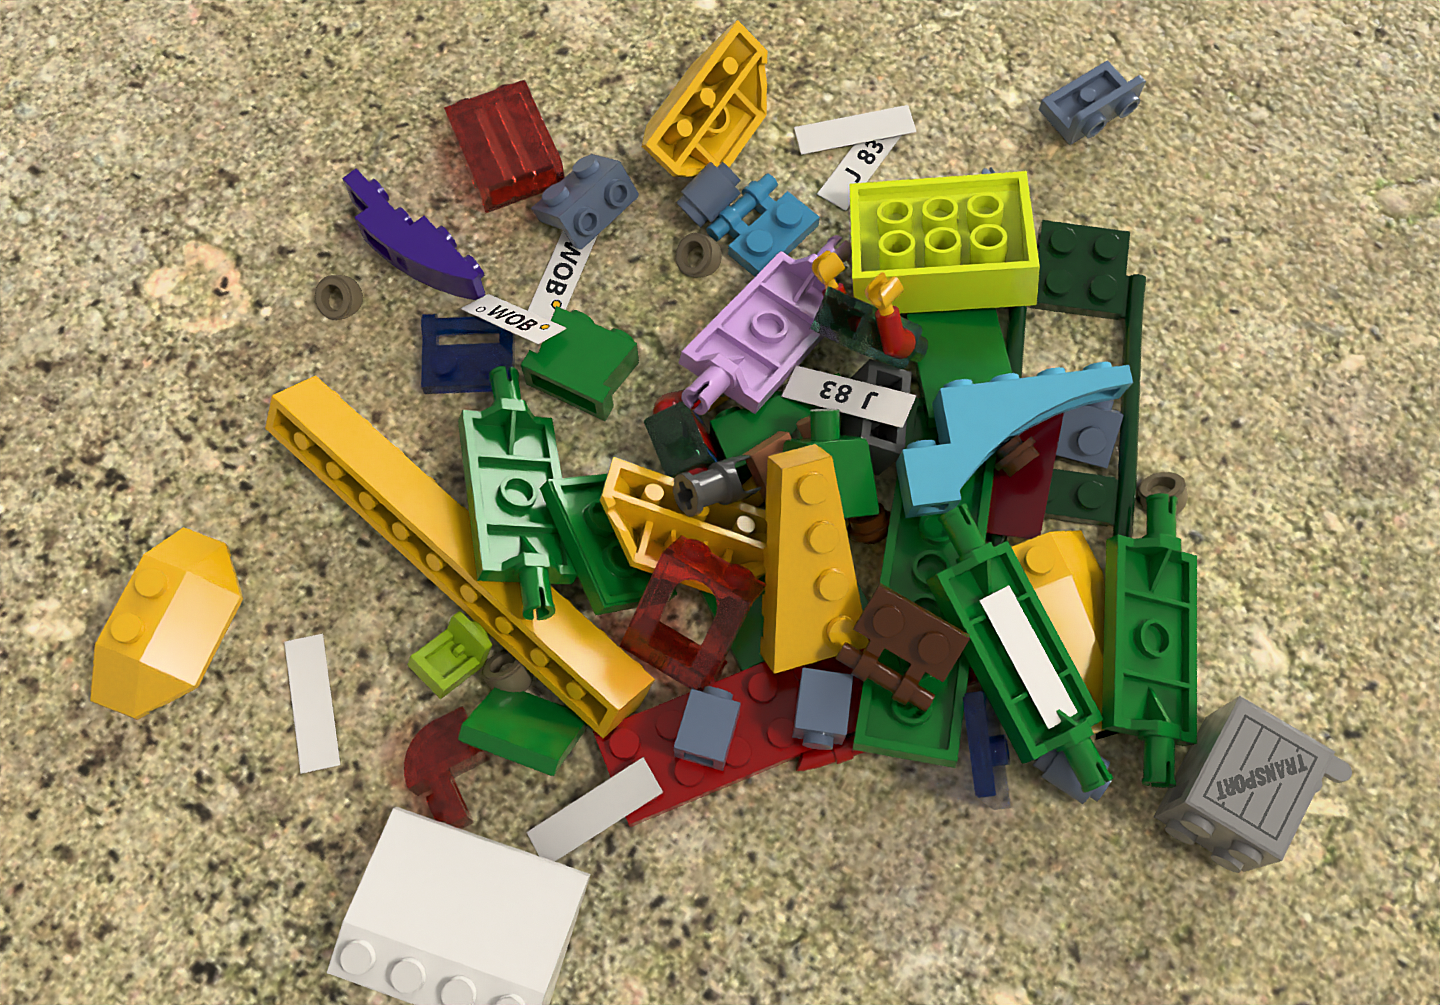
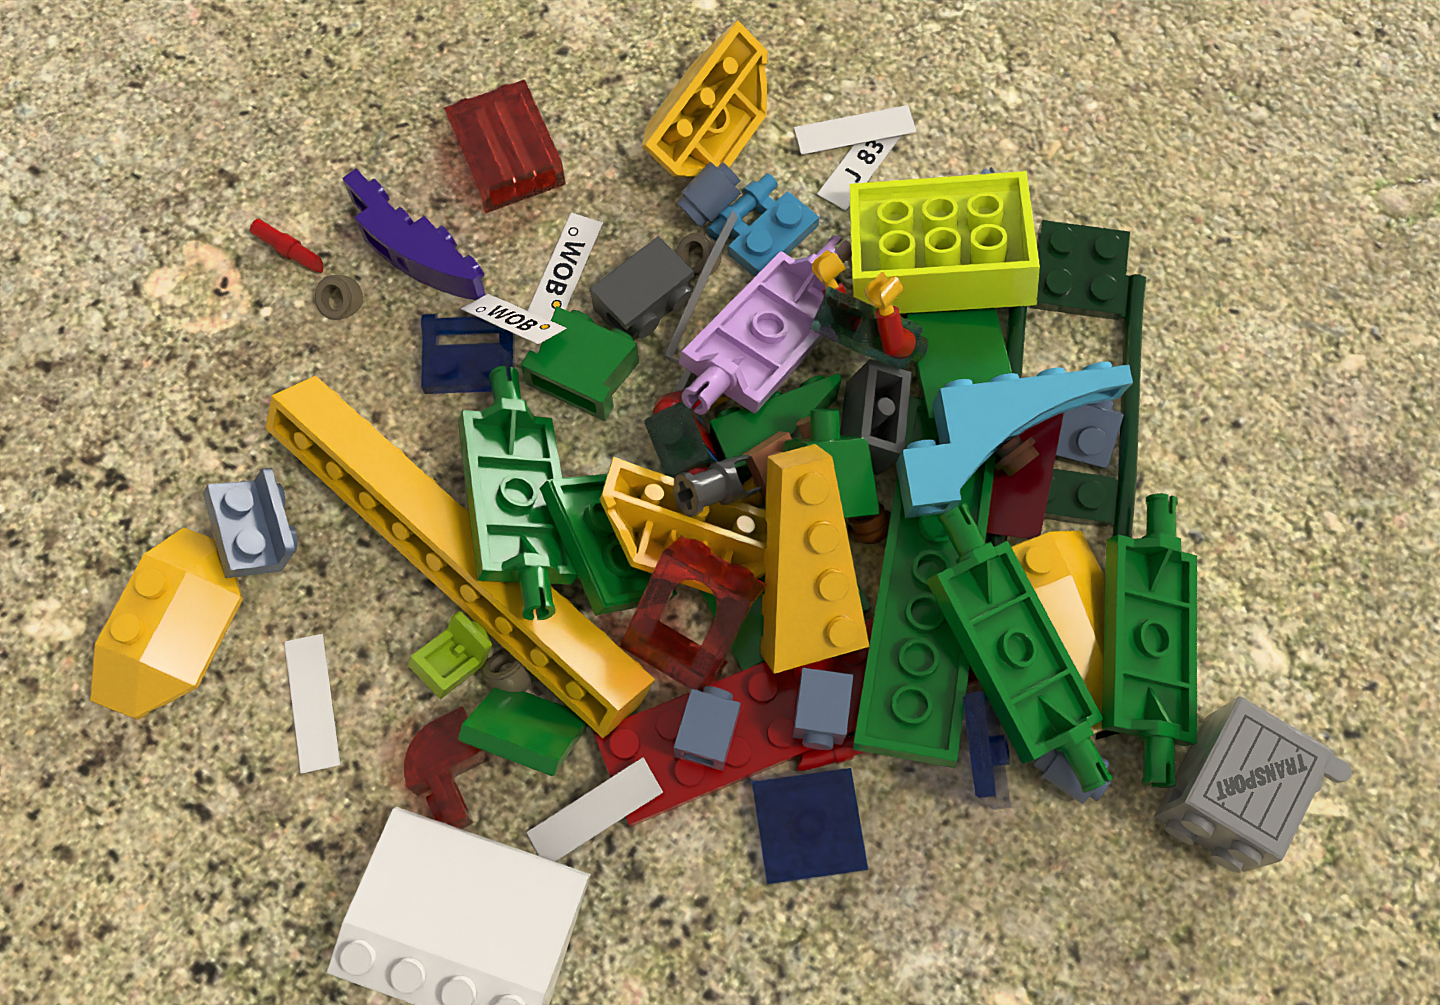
(250, 525): none -> sand blue bracket
(286, 245): none -> red piece
(587, 199): sand blue bracket -> none
(643, 290): none -> dark grey brick
(689, 377): none -> light grey piece
(809, 826): none -> clear blue plate
(849, 396): white sticker -> none
(910, 633): reddish brown plate -> none
(1028, 656): white sticker -> none
(1091, 102): sand blue bracket -> none
(1168, 479): dark tan piece -> none

